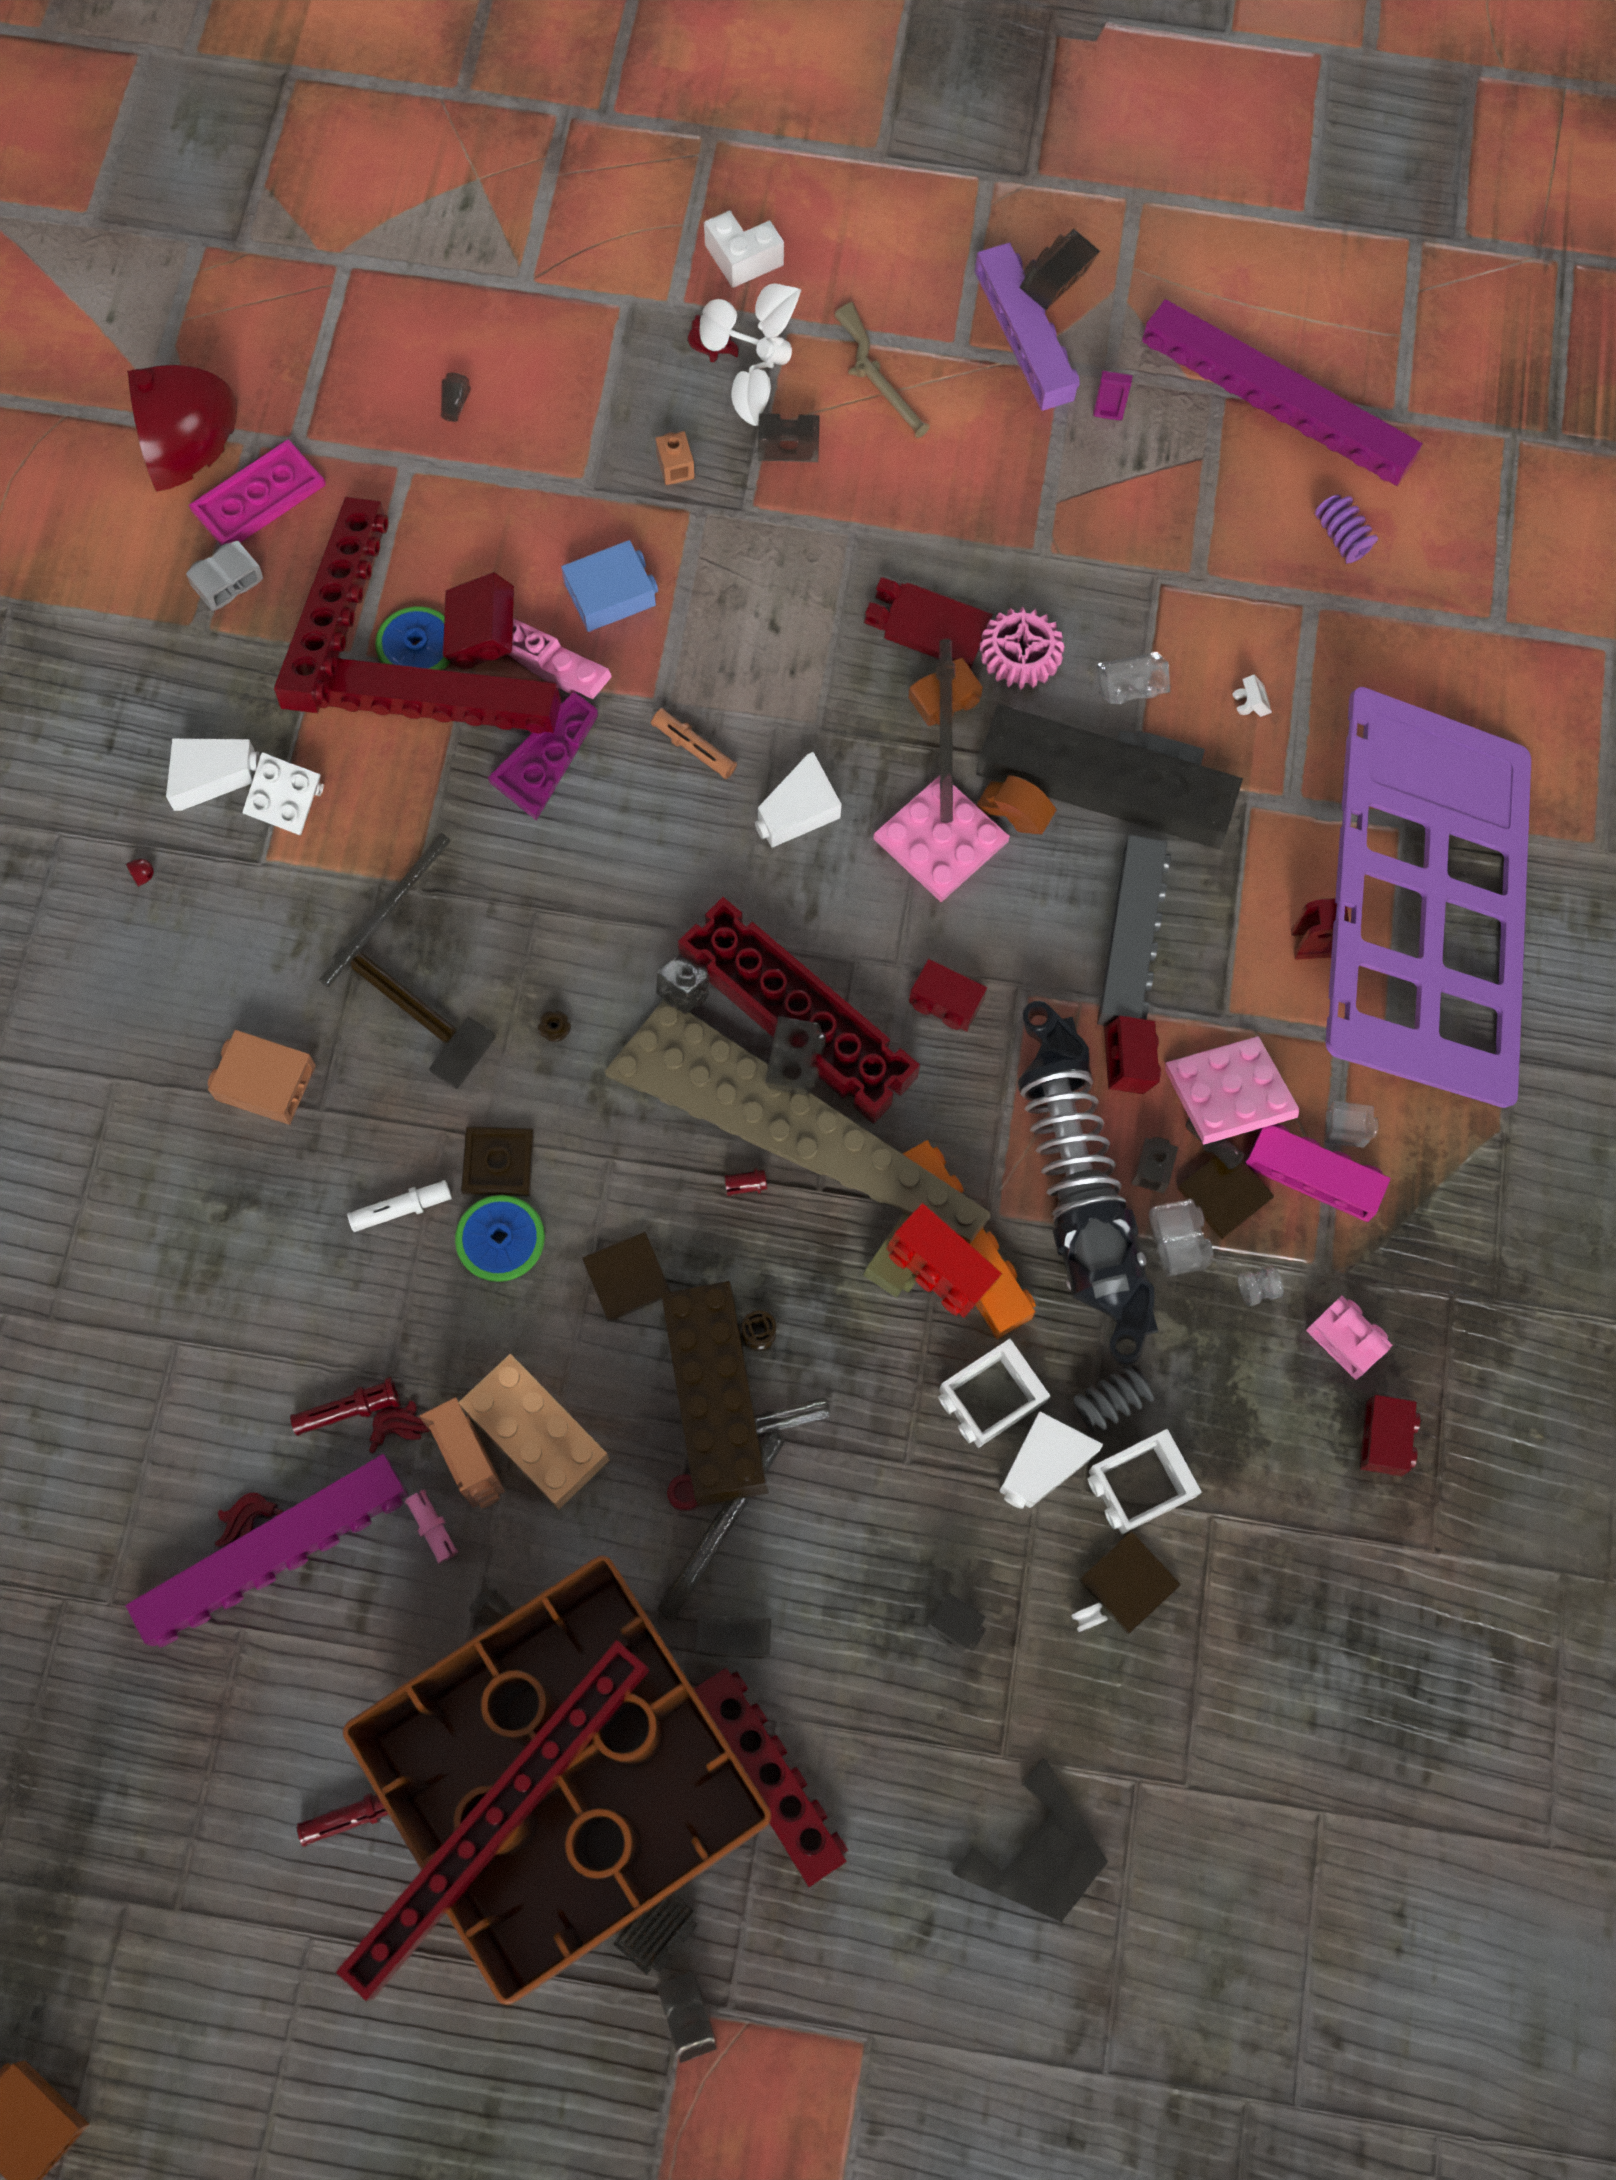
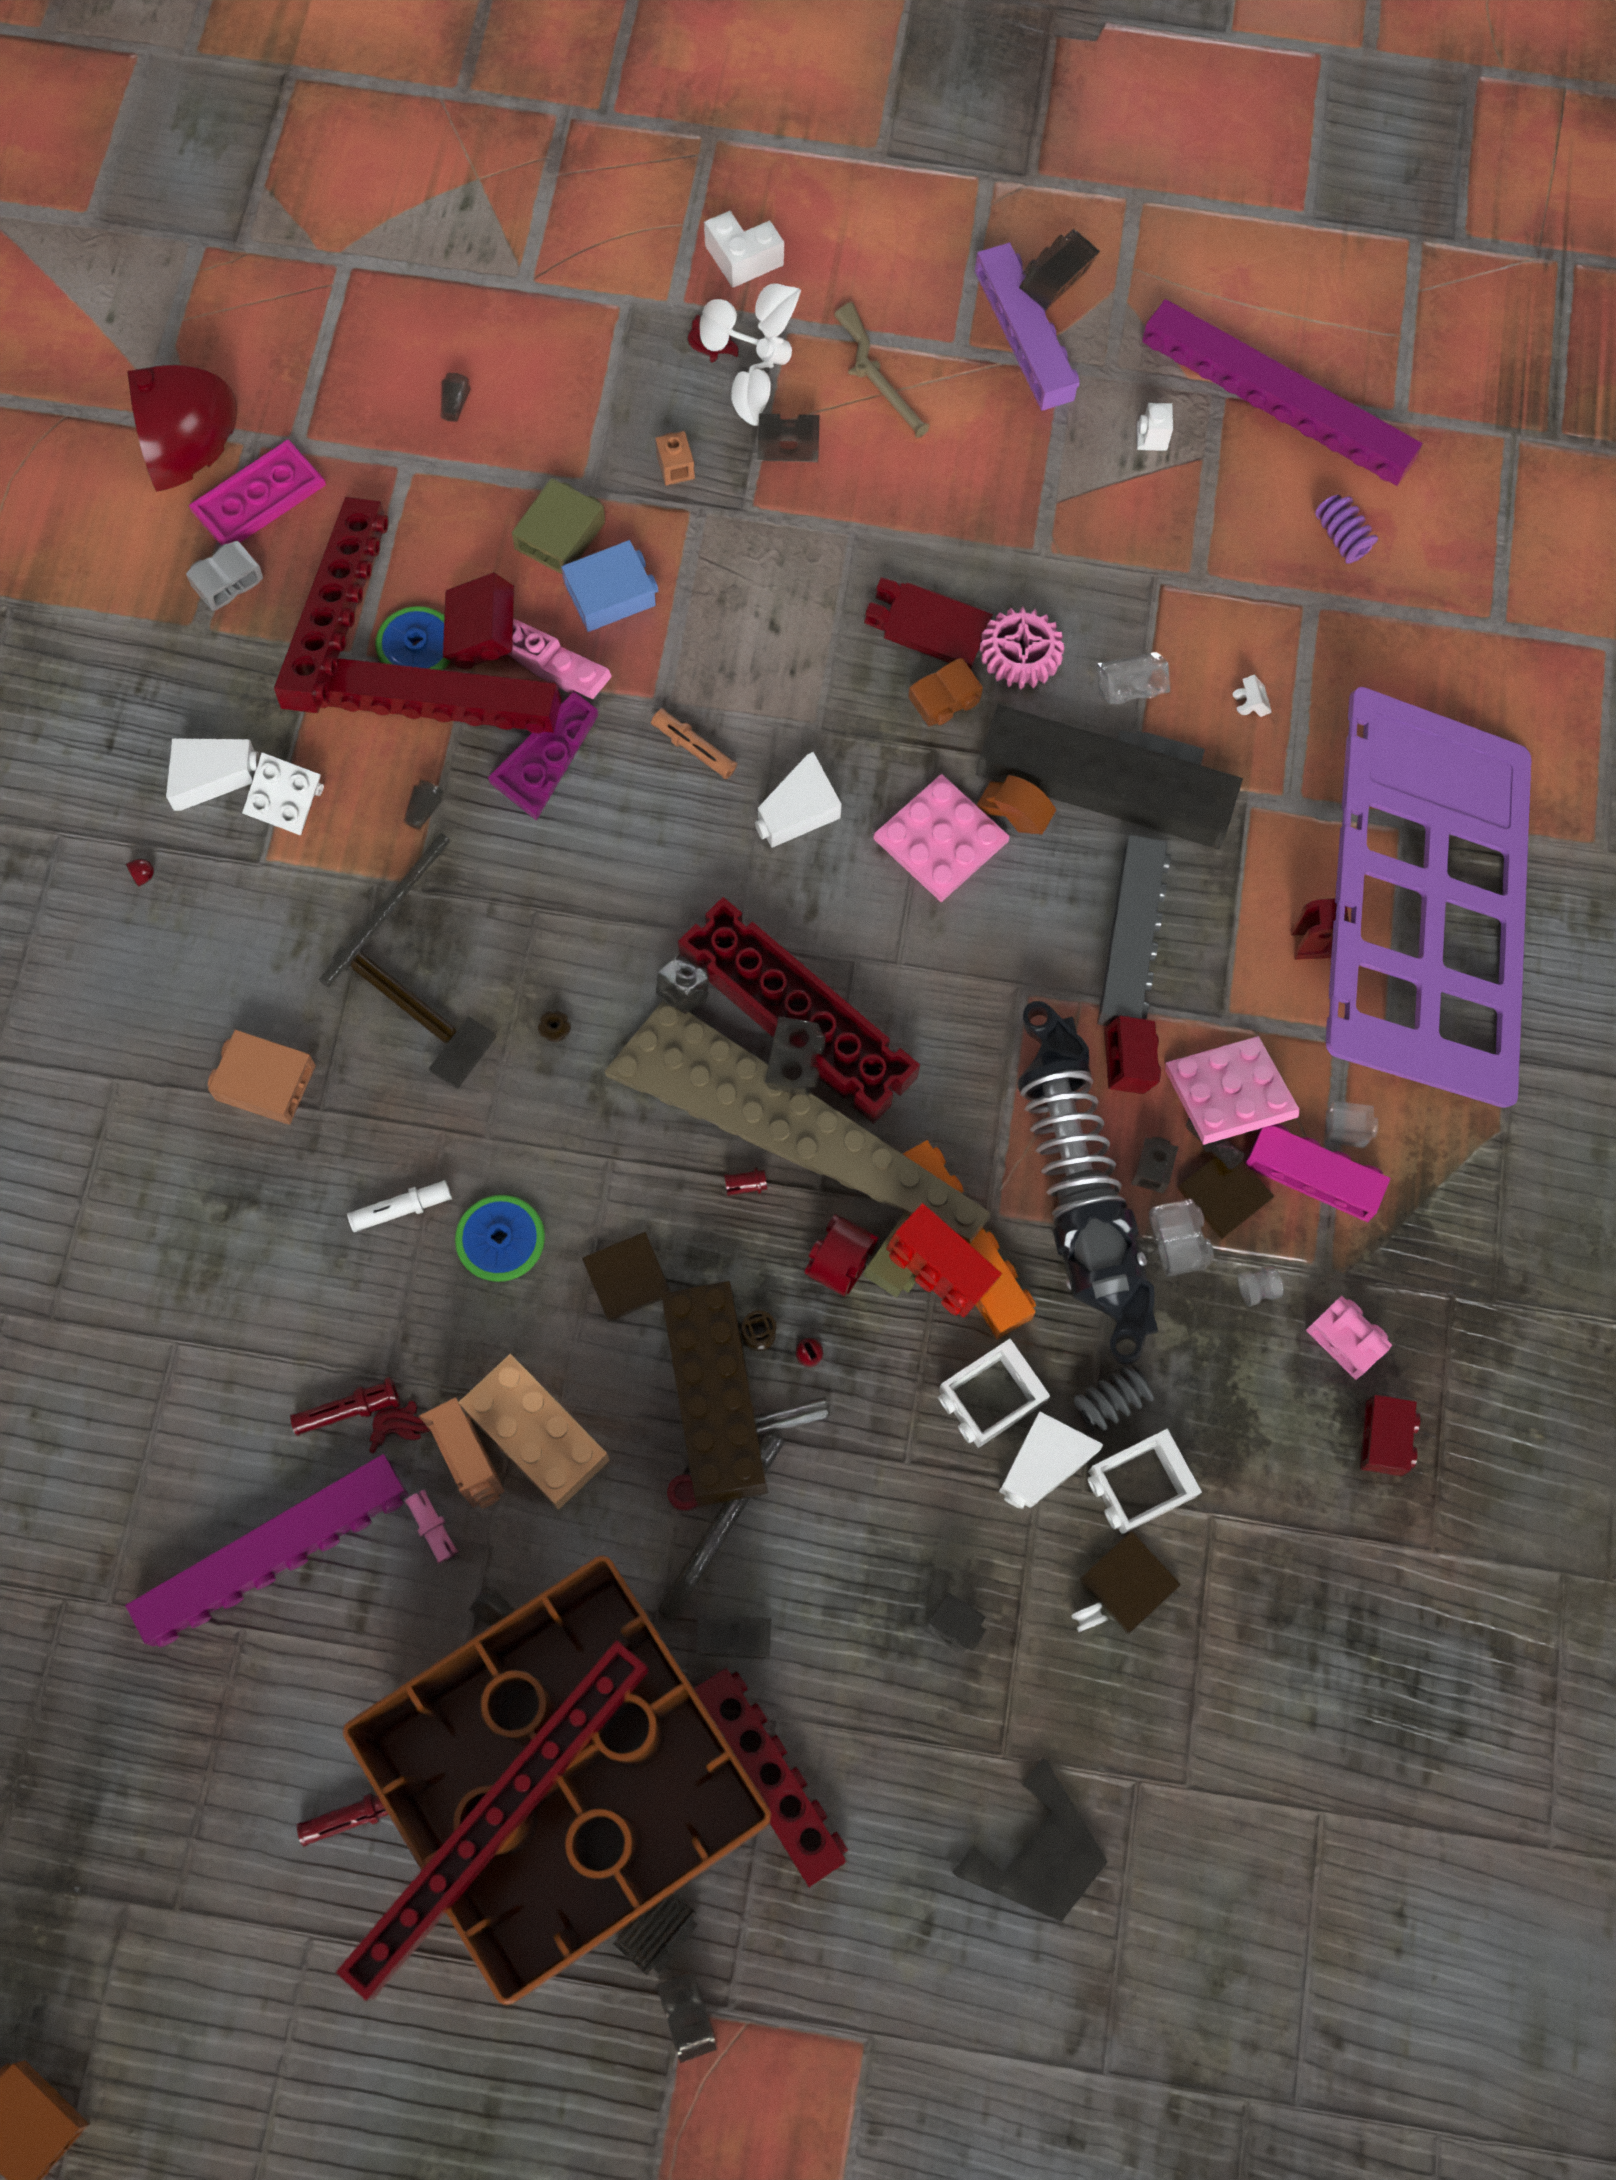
(242, 1515): dark red piece -> none
(422, 804): none -> clear smoke cone
(497, 1161): dark brown tile -> none
(558, 525): none -> olive brick
(802, 1353): none -> dark red hinge
(841, 1255): none -> dark red brick
(946, 673): clear smoke bar -> none
(947, 995): dark red brick -> none
(1112, 395): magenta tile -> none
(1155, 427): none -> white brick

